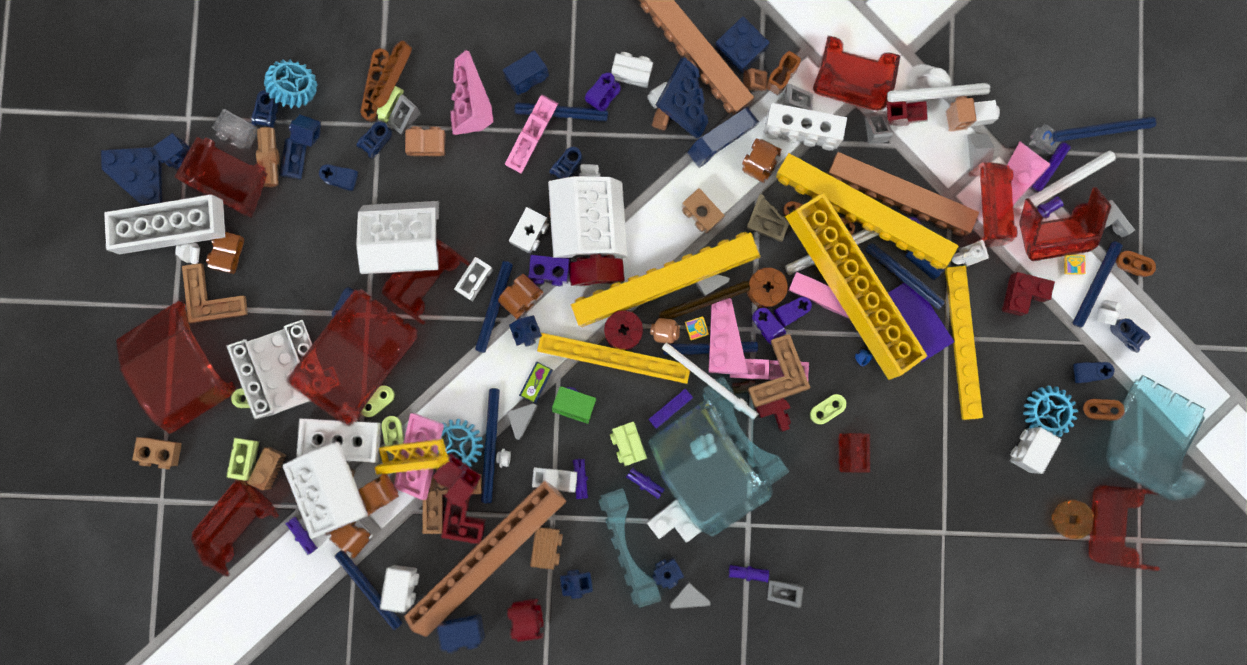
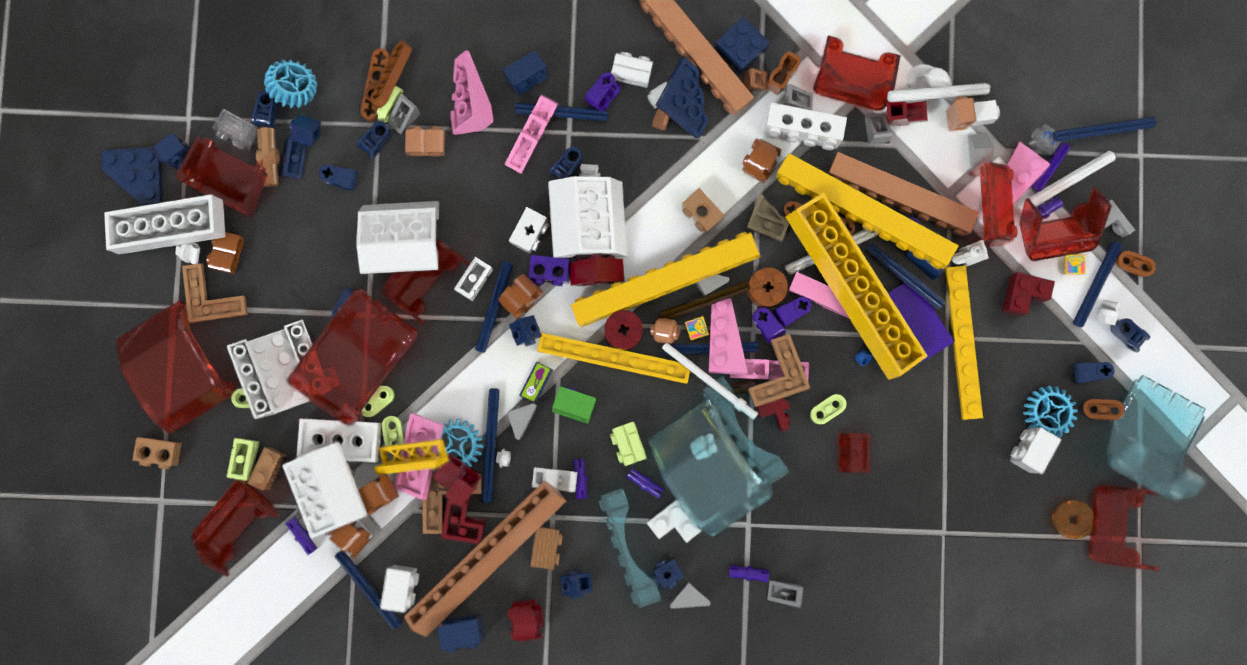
(670, 408): dark purple piece -> none
(722, 136): beam -> none

